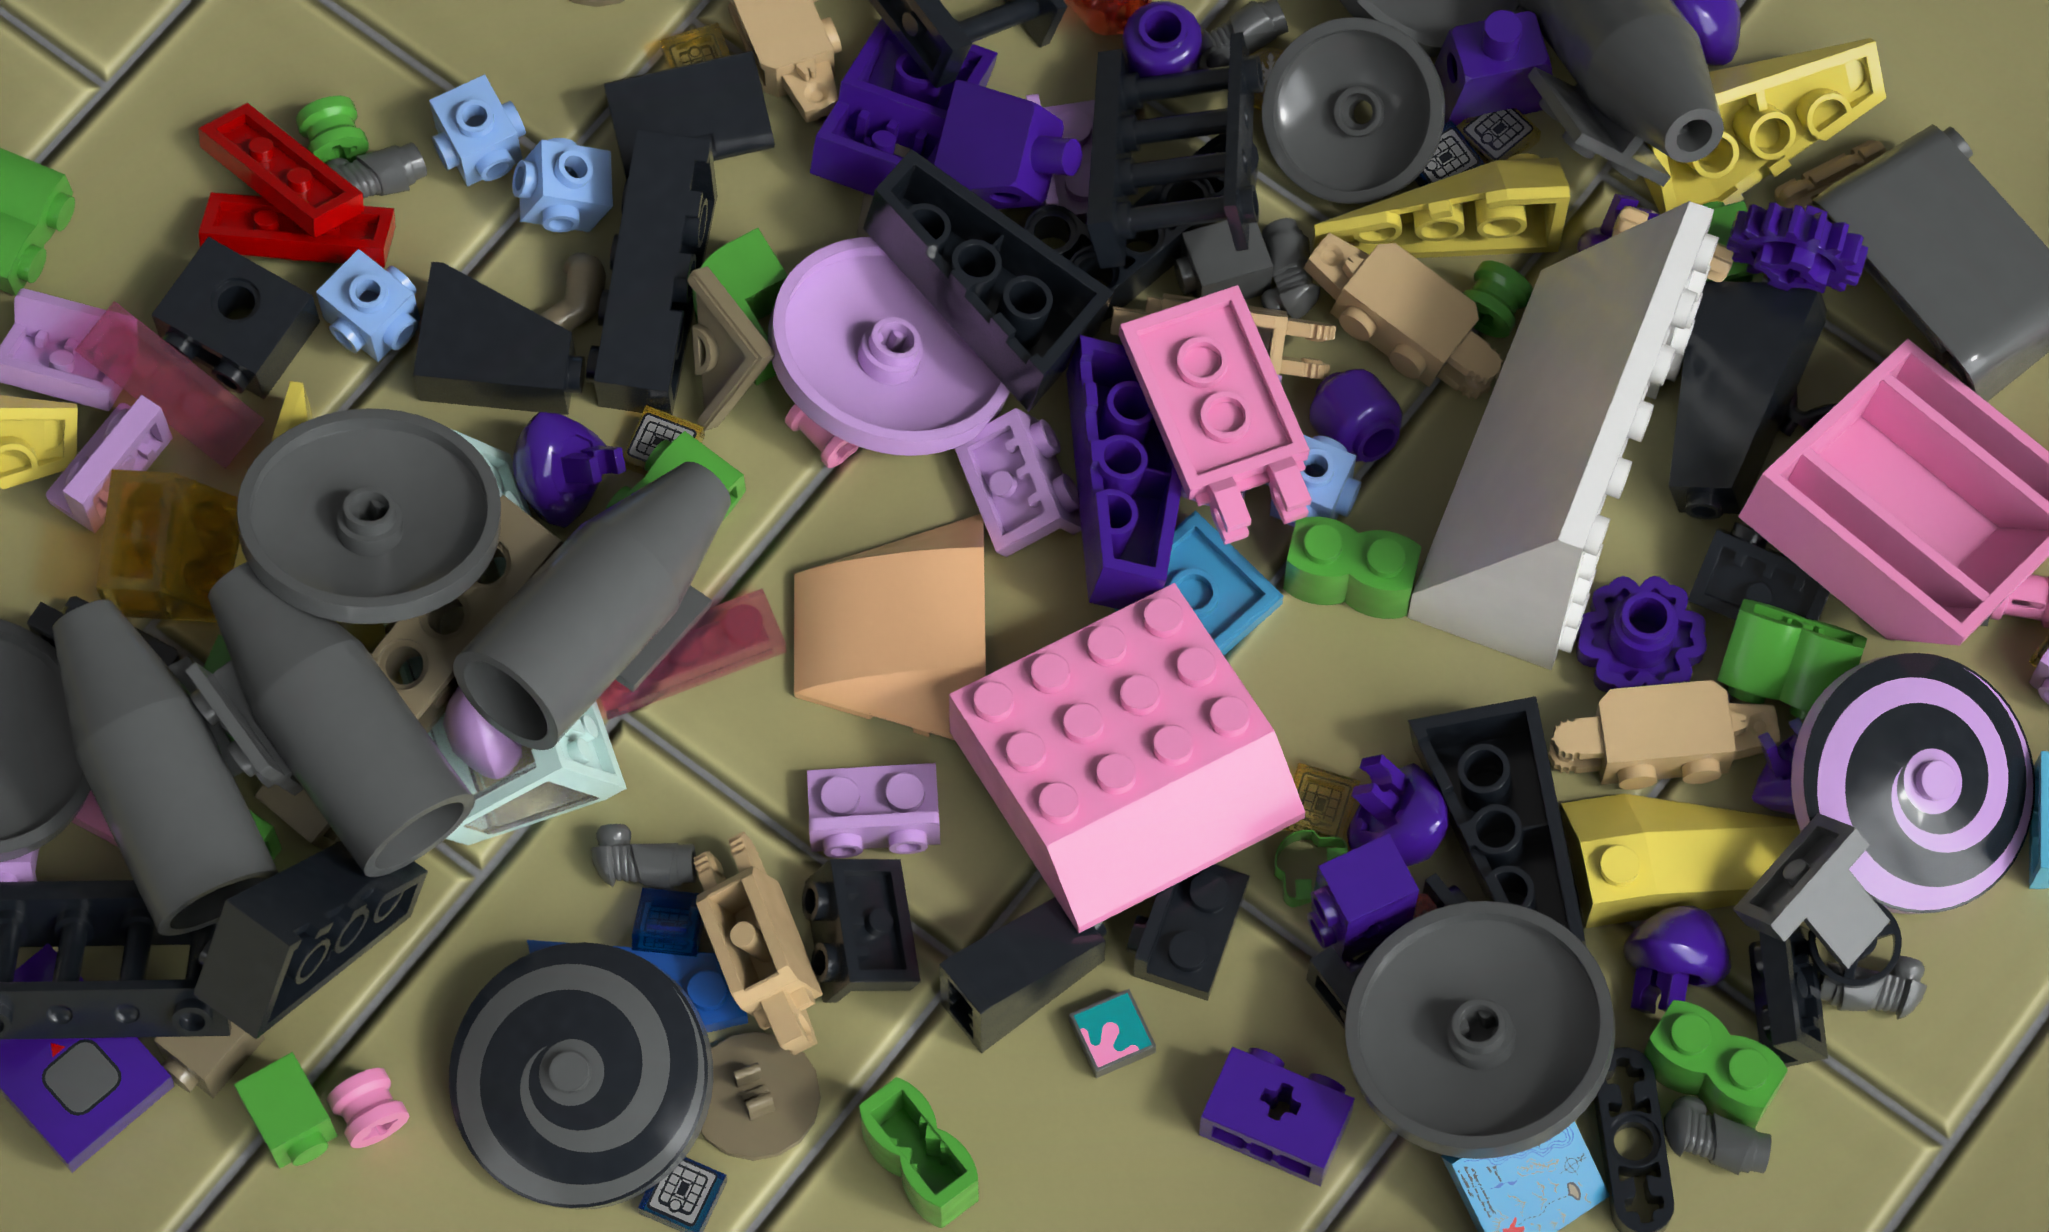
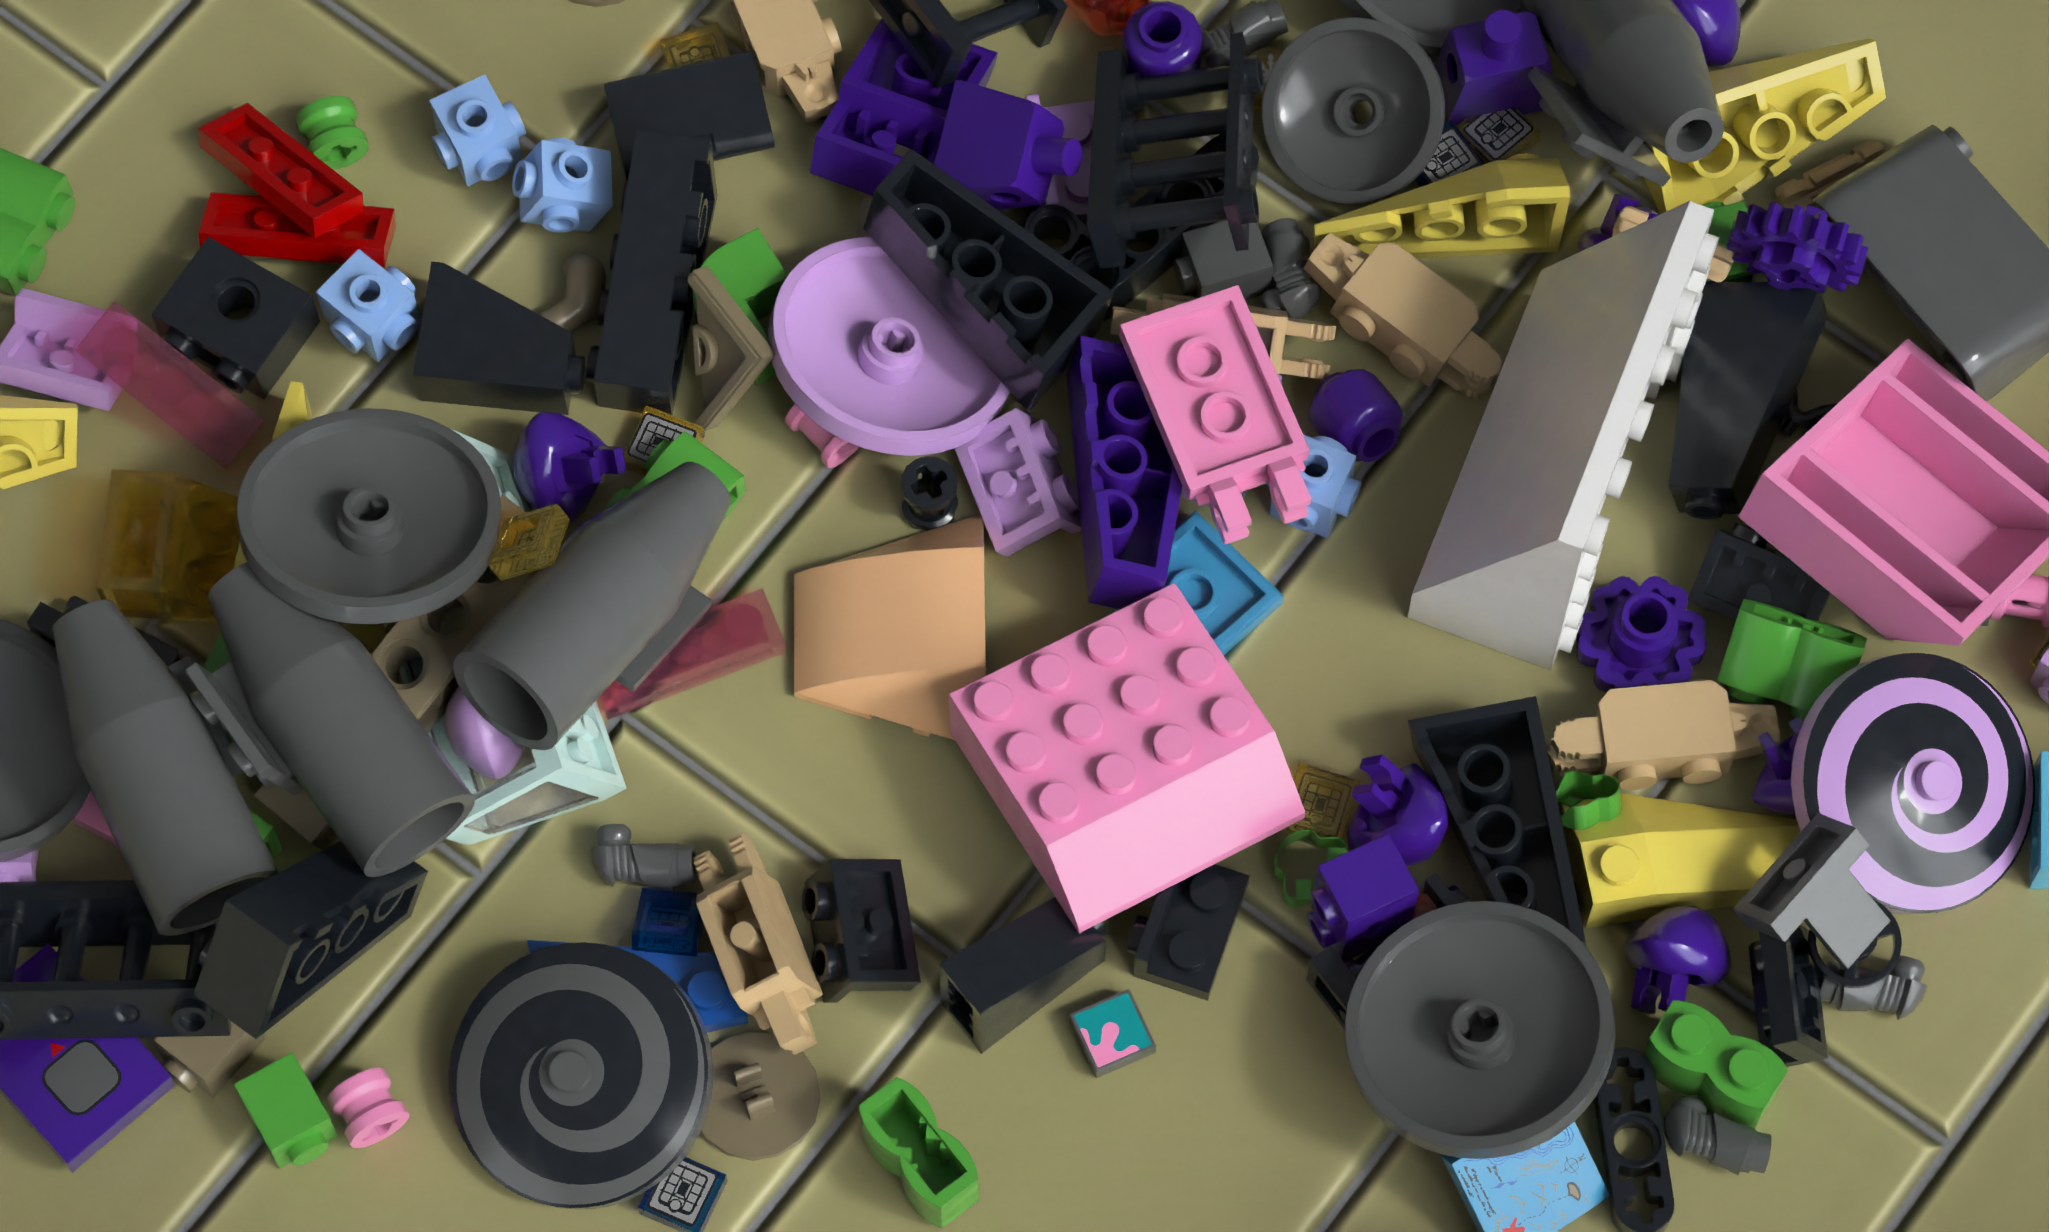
(125, 441): lavender bracket -> none
(384, 170): dark grey arm -> none
(529, 542): none -> clear yellow tile
(873, 809): lavender bracket -> none
(937, 479): none -> black bush
(1304, 1136): dark purple brick -> none
(1338, 565): bright green brick -> none
(1498, 295): bright green wheel -> none
(1600, 787): none -> bright green piece

